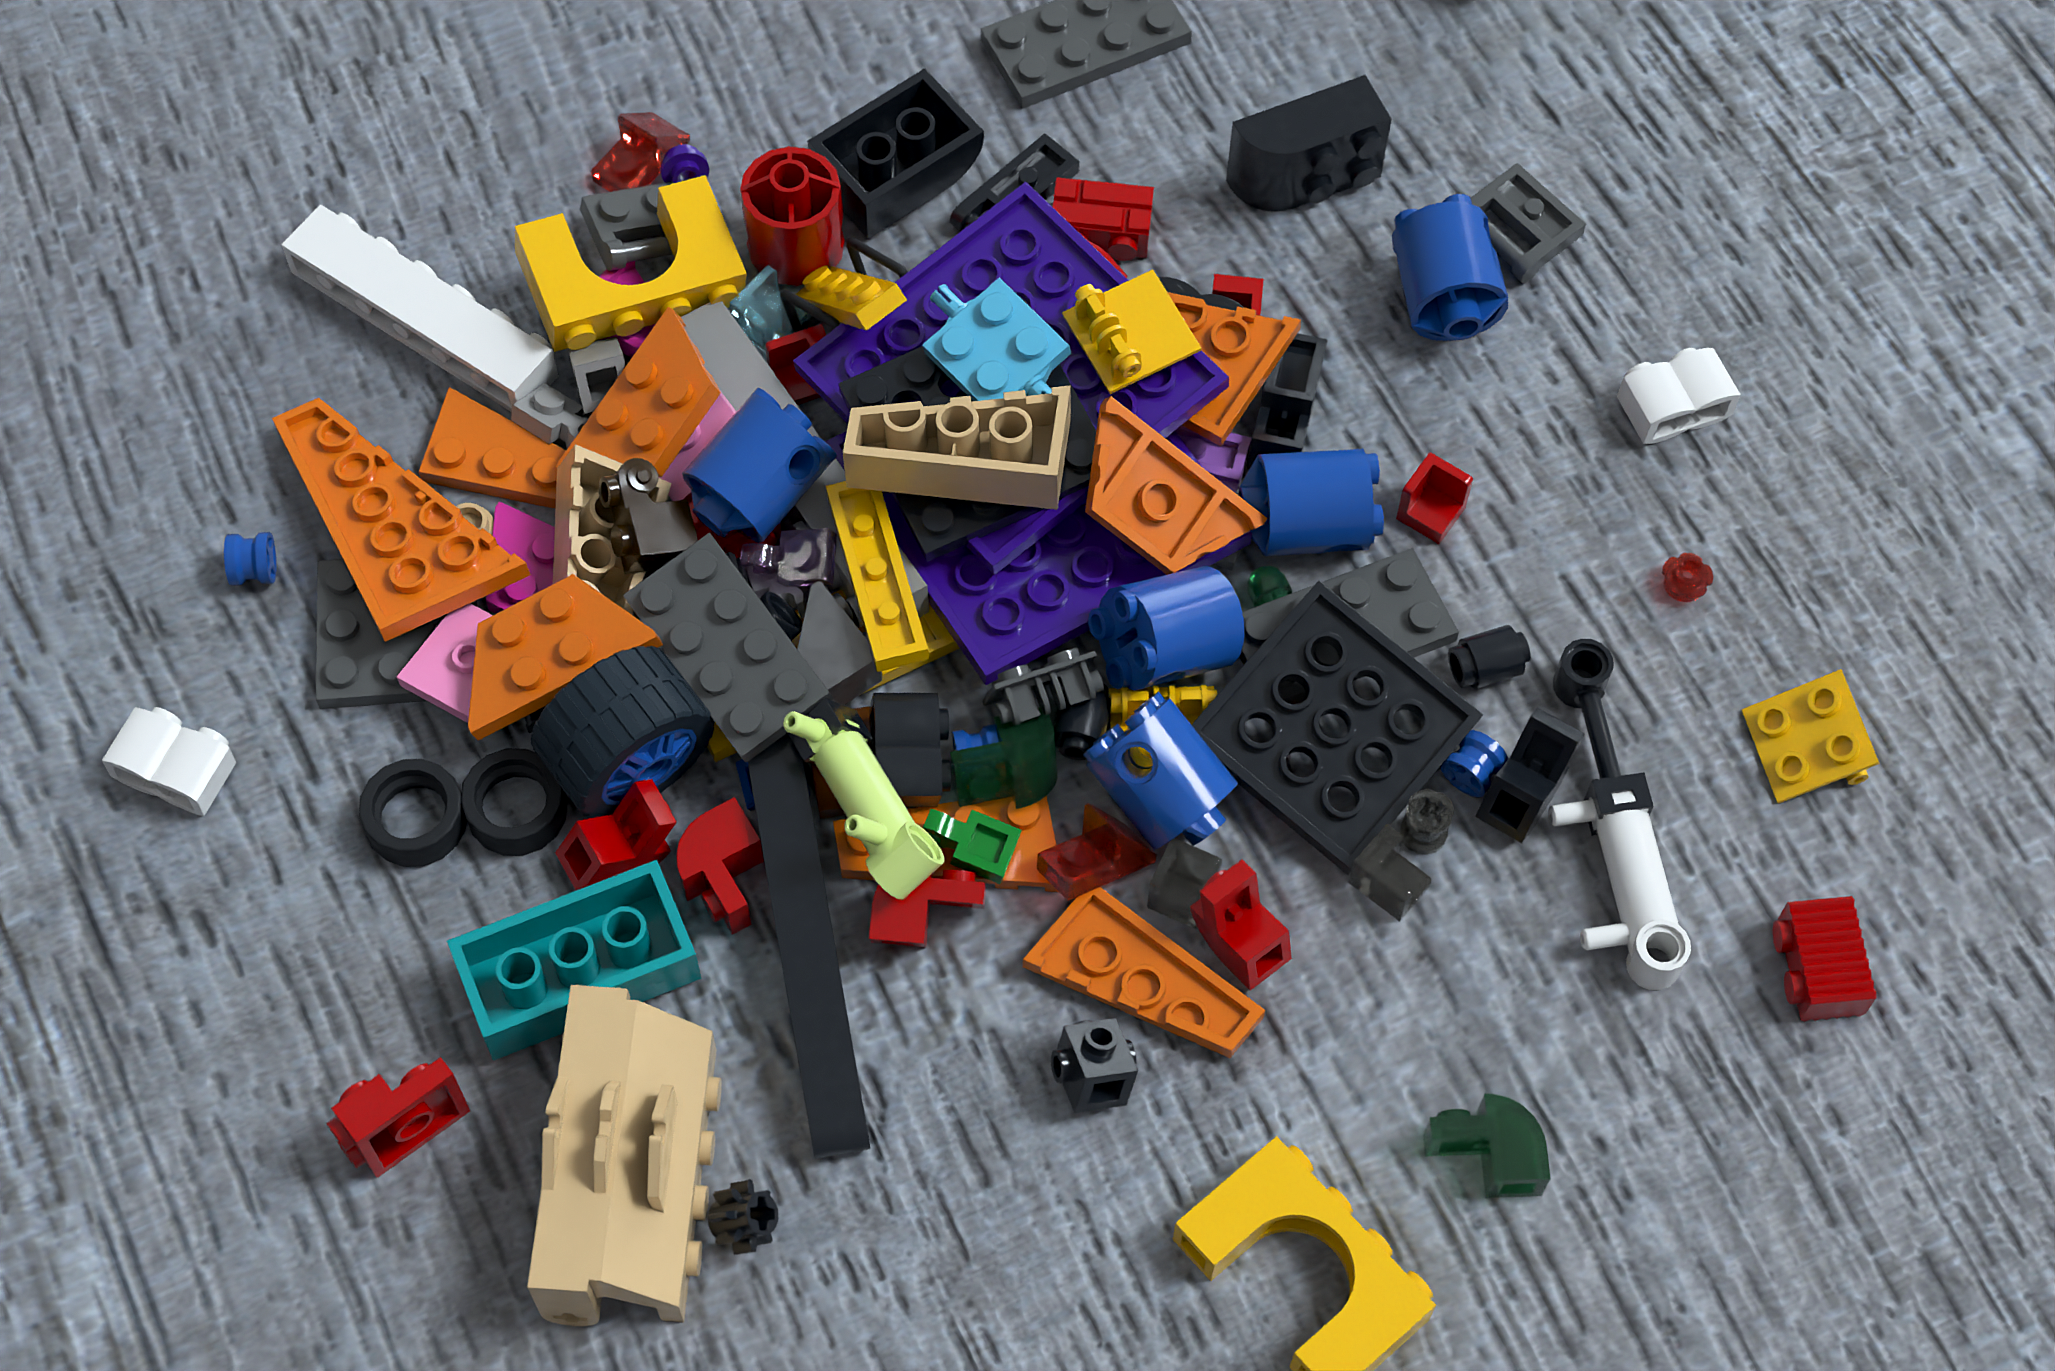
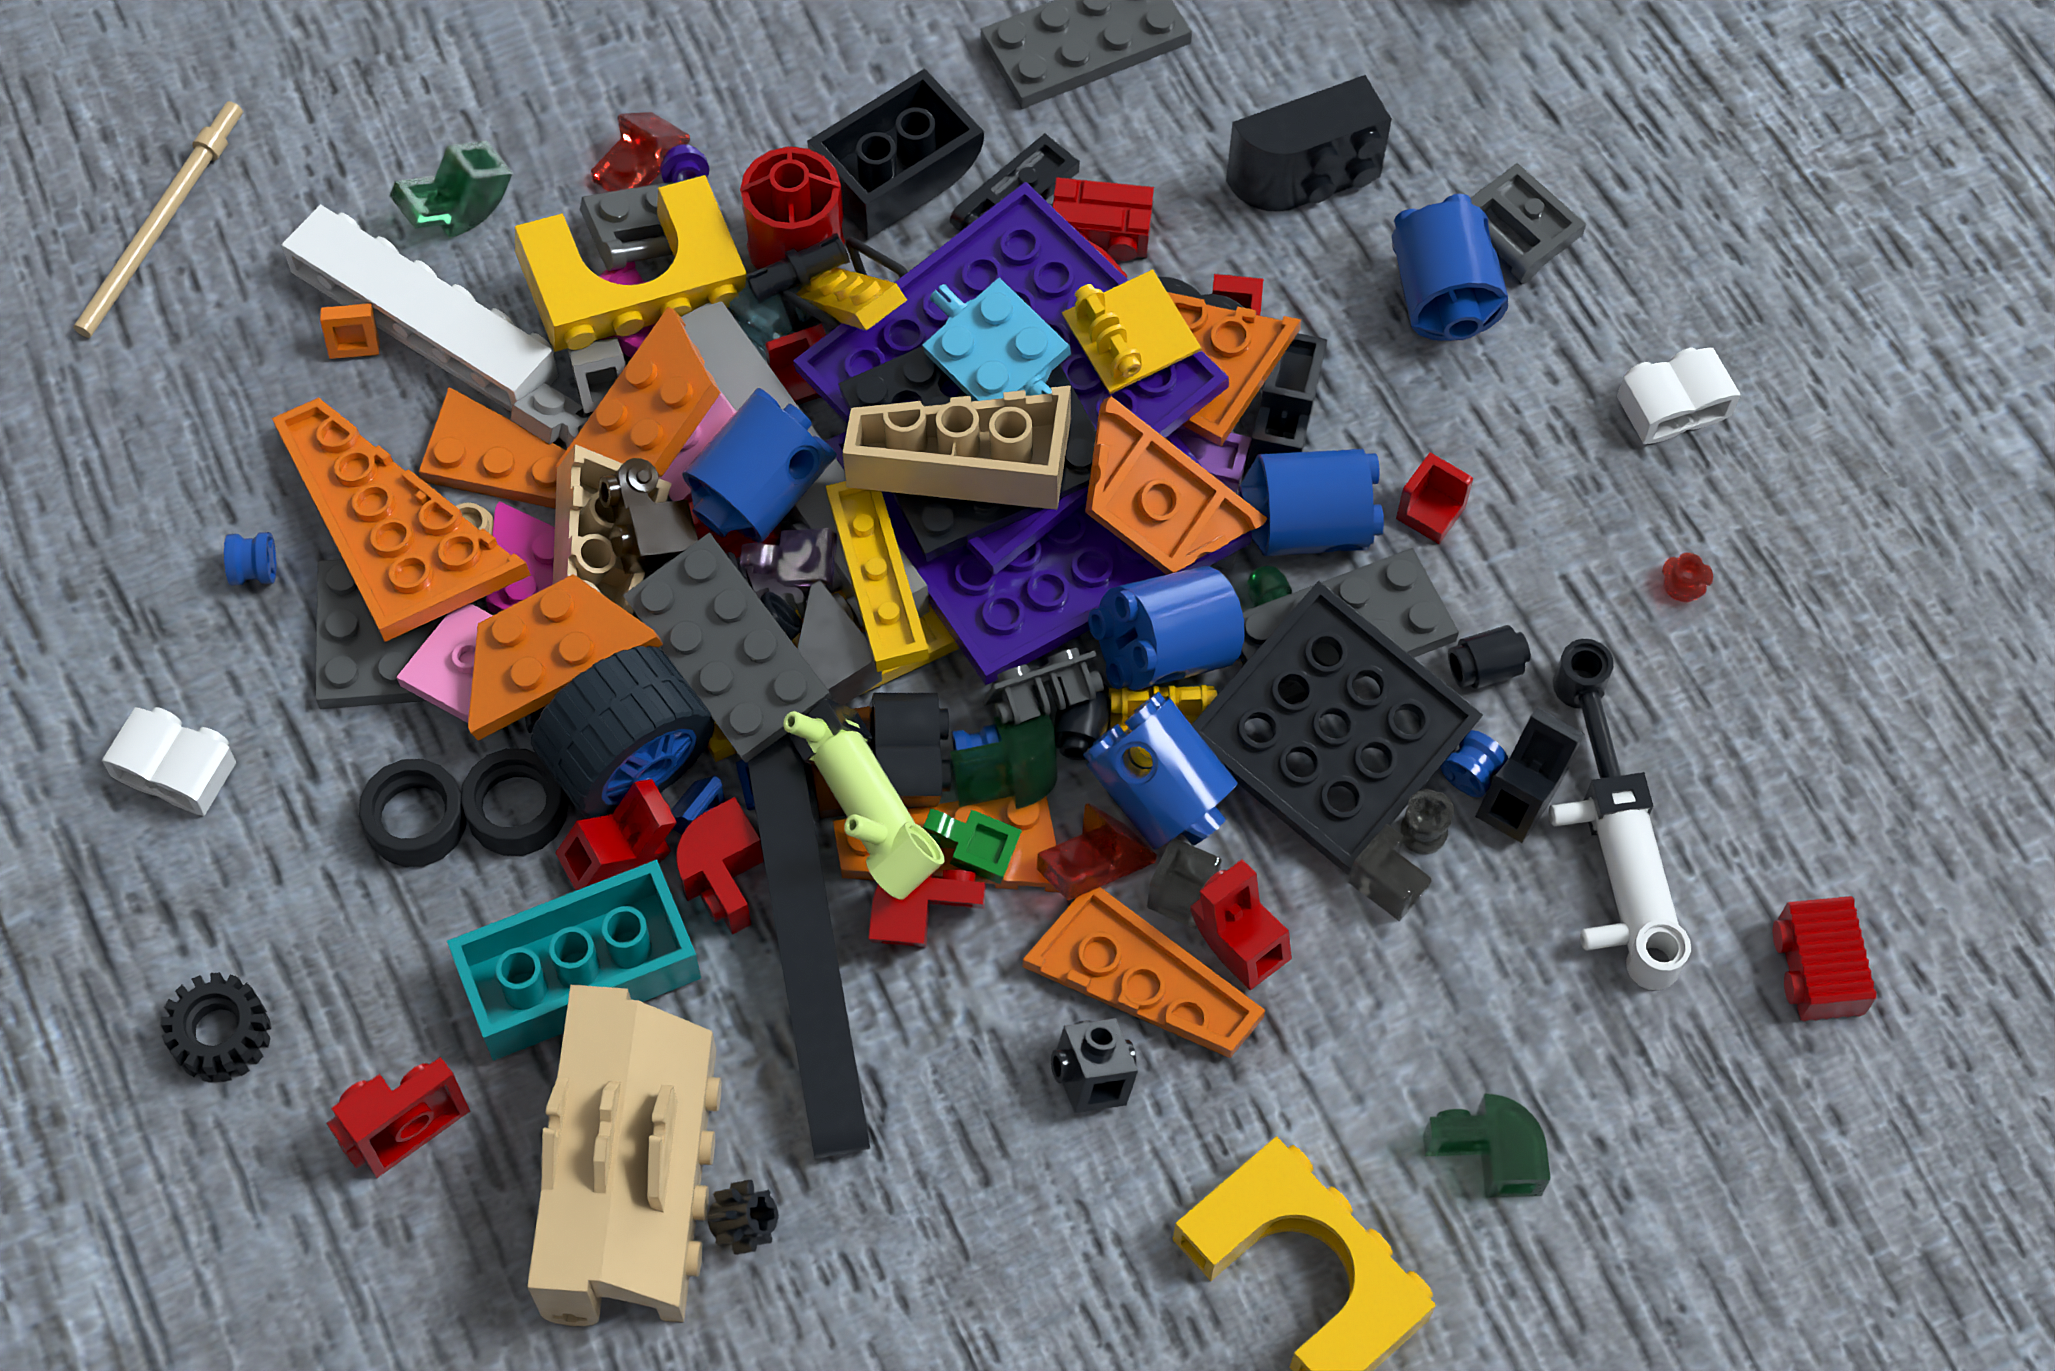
(206, 998): none -> black tyre
(207, 147): none -> tan bar
(350, 331): none -> orange plate
(462, 192): none -> clear green brick
(698, 799): none -> blue slope
(797, 268): none -> black pin
(1811, 737): yellow hinge -> none

